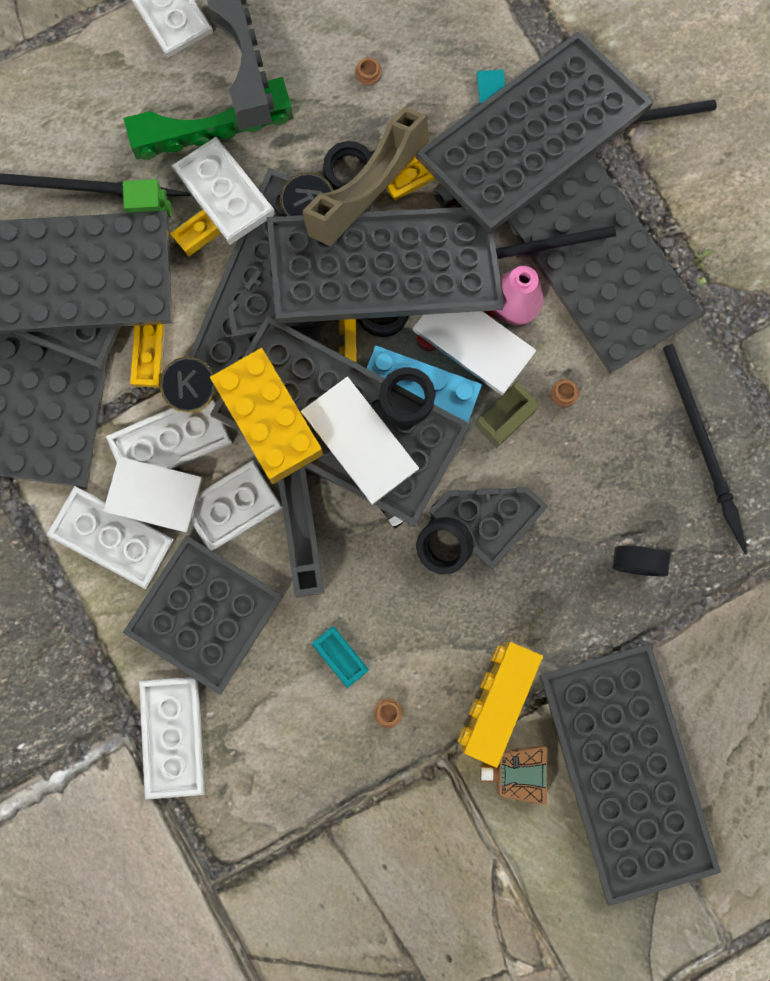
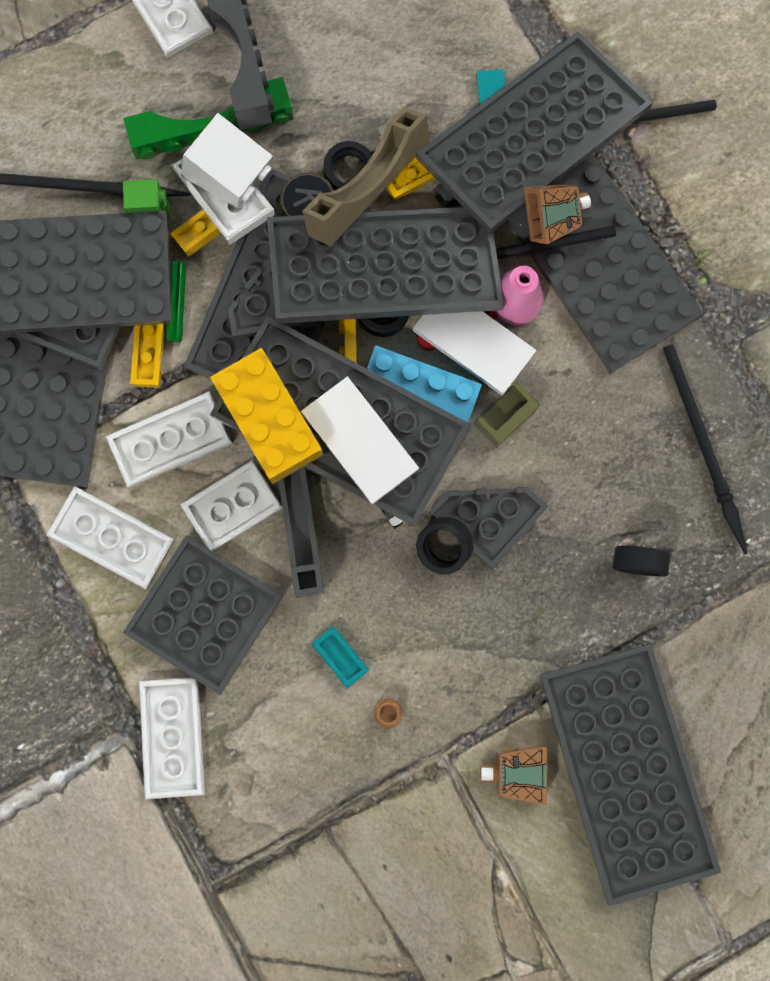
(153, 494): white tile -> none
(178, 277): none -> green axle
(187, 384): black tile -> none
(226, 162): none -> white slope
(368, 71): medium nougat plate -> none
(412, 374): black tyre -> none
(500, 703): yellow brick -> none
(554, 211): none -> medium nougat torso
(564, 393): medium nougat plate -> none

